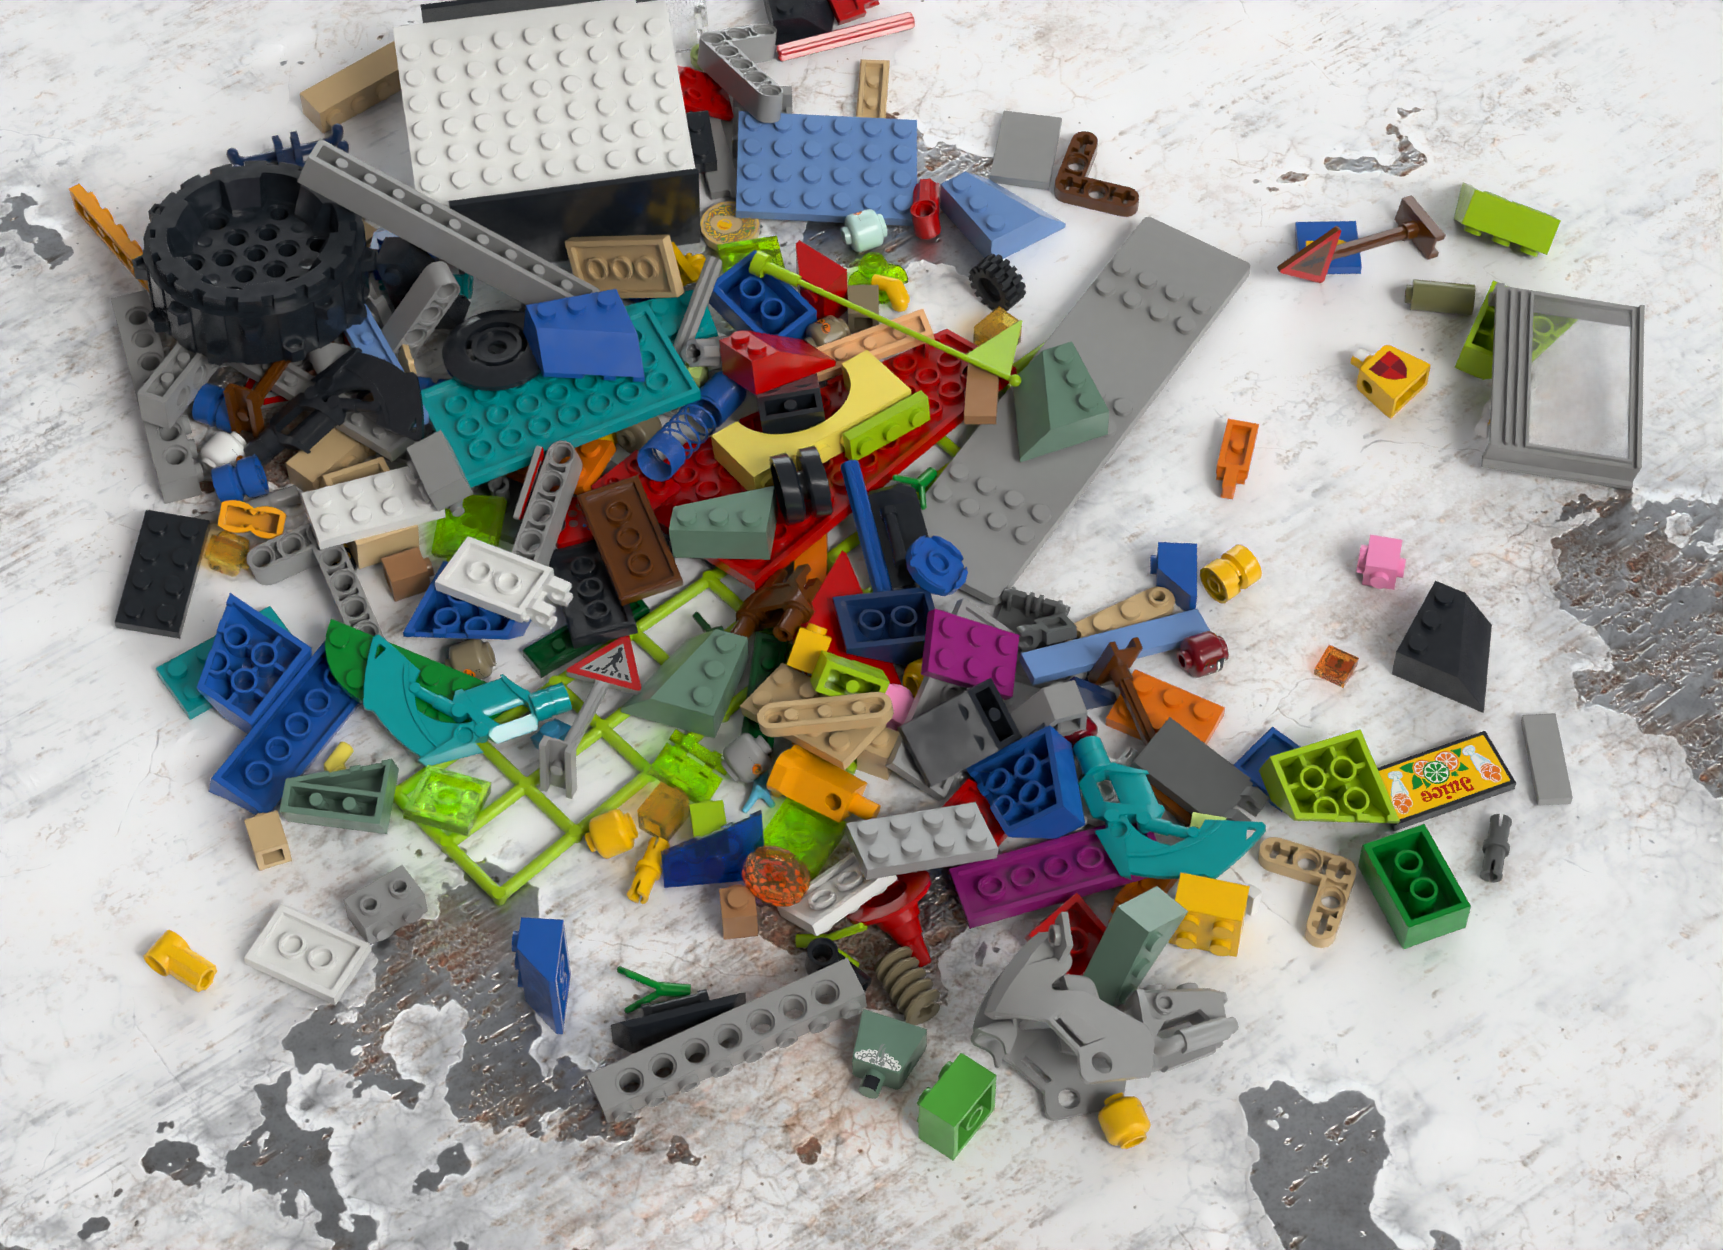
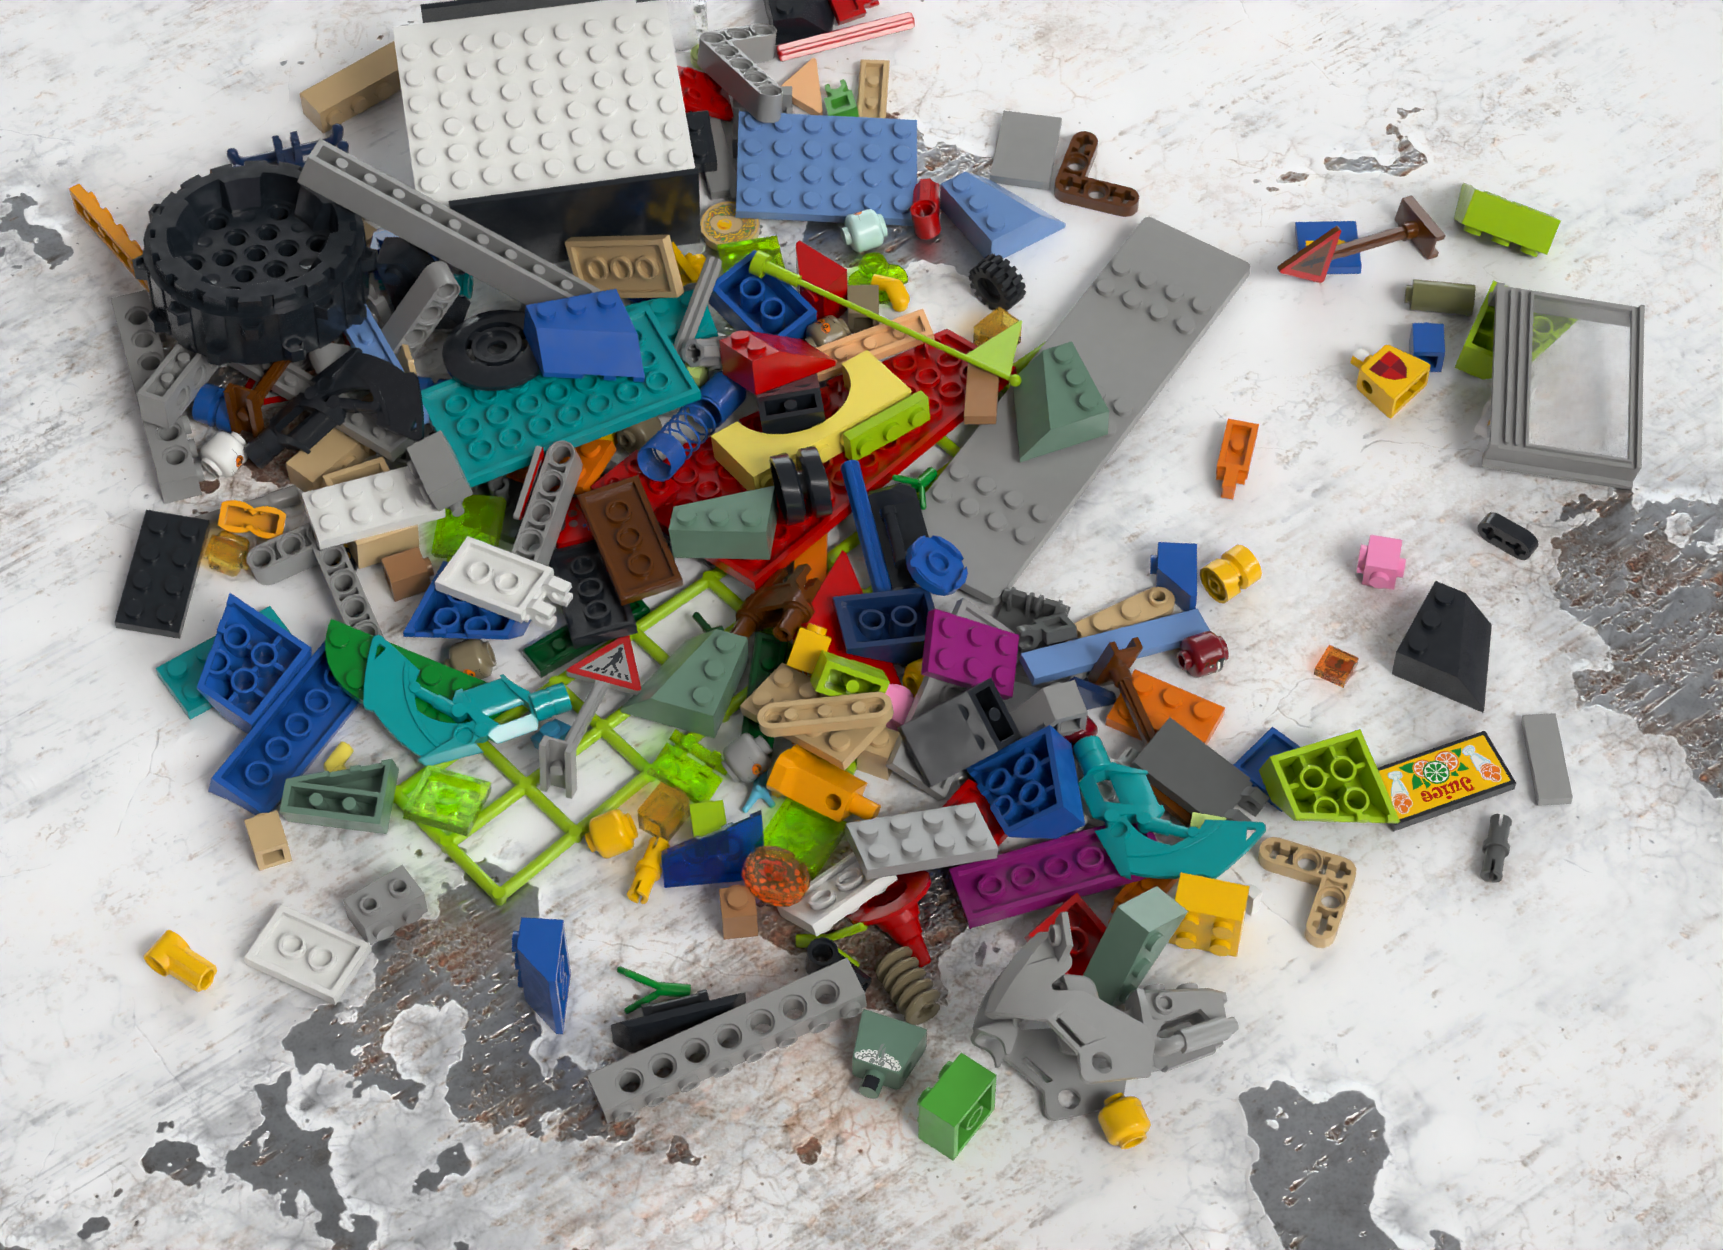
(245, 479): blue wheel -> none
(806, 88): none -> light nougat tile
(840, 101): none -> bright green plate
(1414, 886): green brick -> none
(1428, 344): none -> blue brick
(1507, 536): none -> black beam

